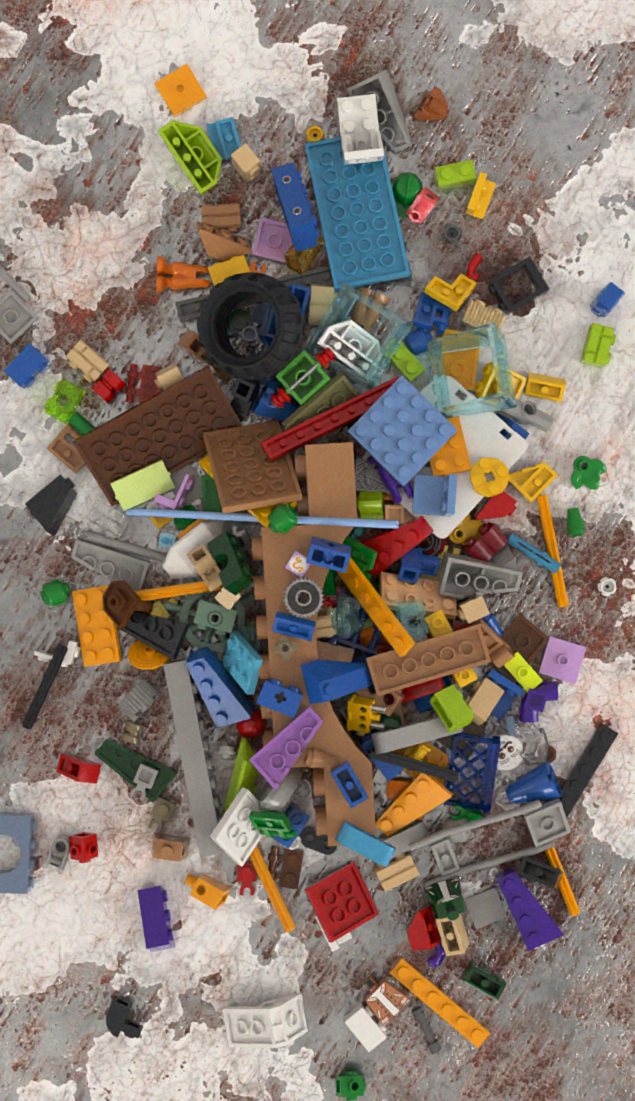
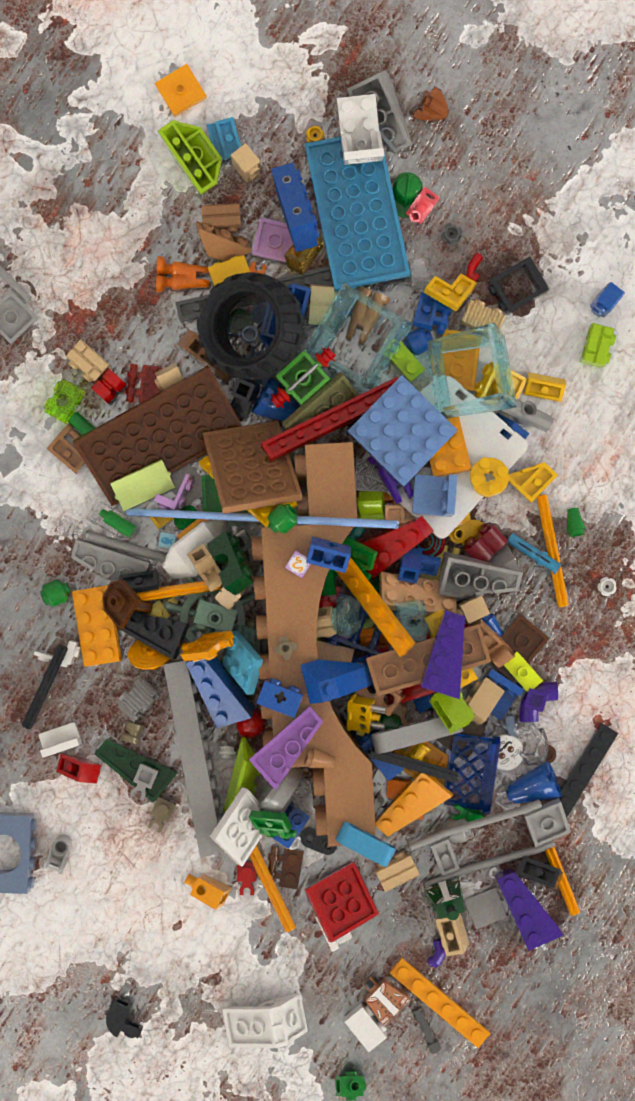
(27, 366): blue brick -> none
(53, 503): black slope -> none
(59, 739): none -> white panel
(83, 846): red brick -> none
(118, 522): none -> green cylinder
(142, 581): none -> black plate
(156, 918): dark purple wedge -> none
(170, 847): medium nougat torso -> none
(207, 646): none -> light orange plate
(293, 593): light grey brick -> none
(293, 626): blue plate -> none
(349, 784): blue brick -> none
(351, 345): white wedge -> none
(406, 835): light grey beam -> none
(423, 930): red slope -> none
(445, 658): none -> dark purple wedge
(455, 175): lime brick -> none
(480, 197): yellow bracket -> none
(483, 980): dark green brick -> none
(497, 507): red slope -> none
(562, 660): lavender plate -> none
(589, 475): green plate -> none

